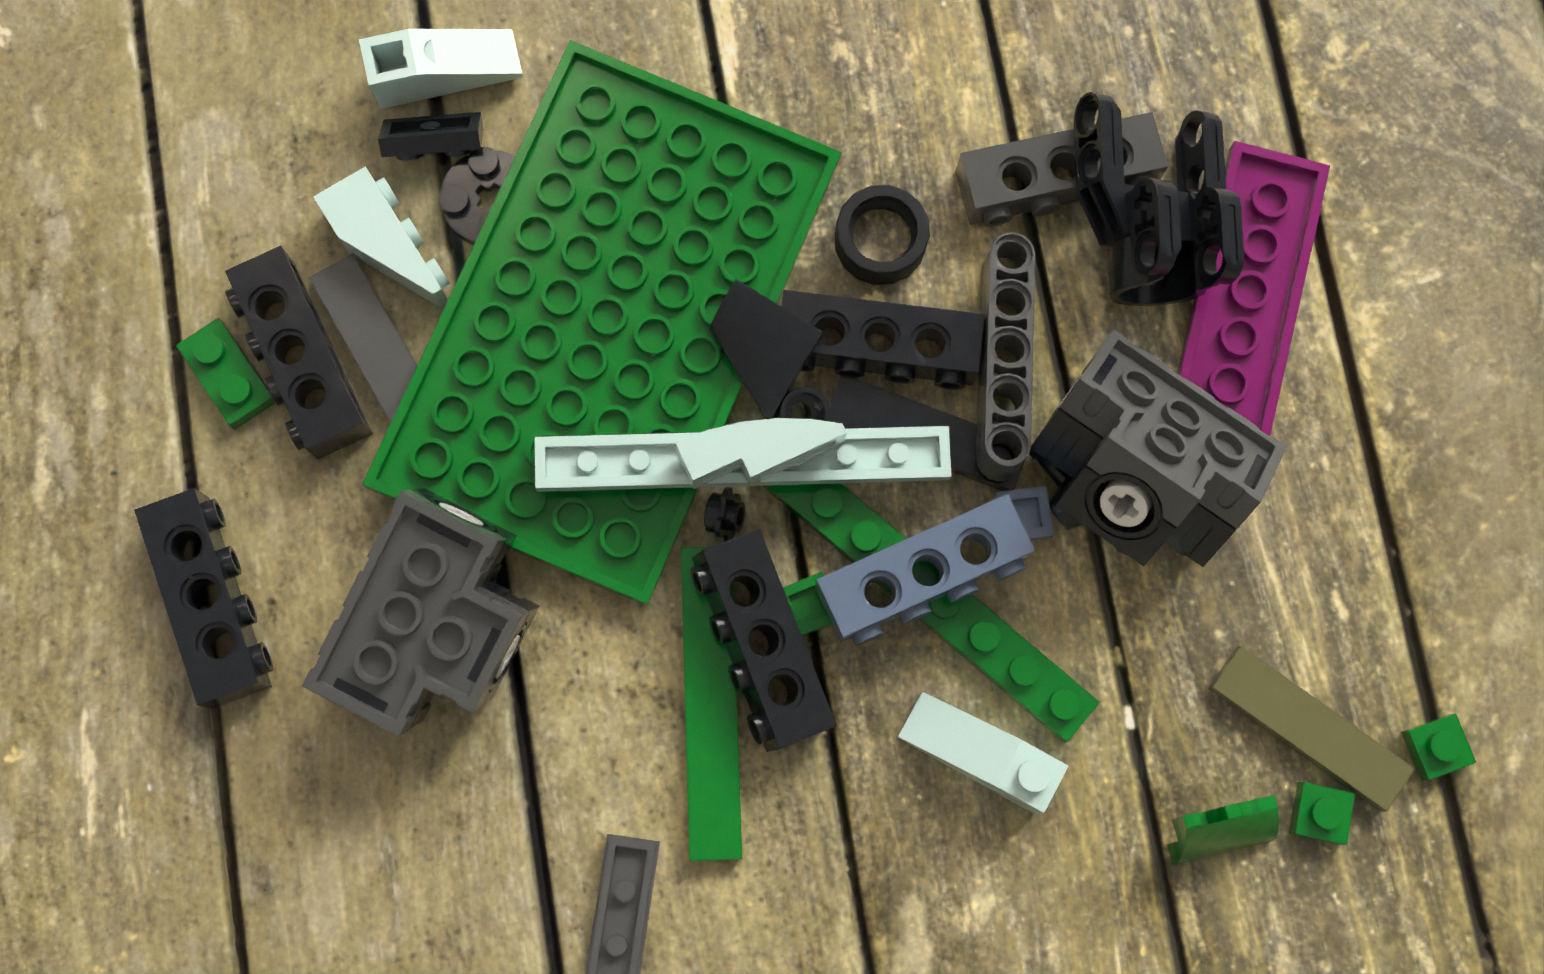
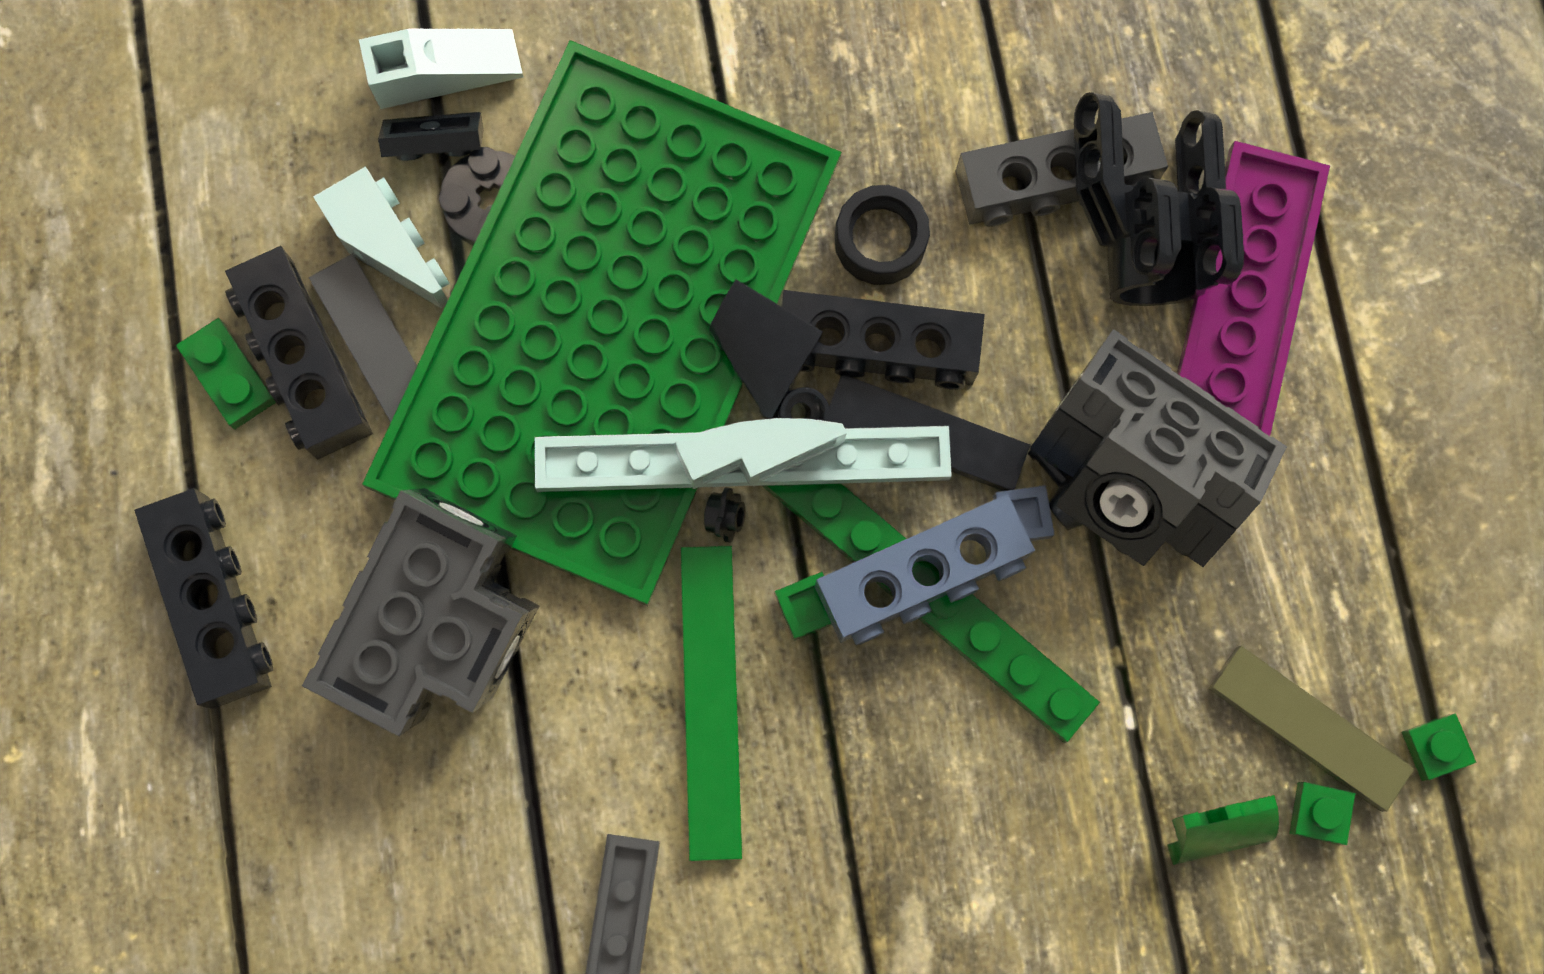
(787, 658): black brick -> none
(983, 753): light aqua slope -> none
(1001, 378): dark grey beam -> none

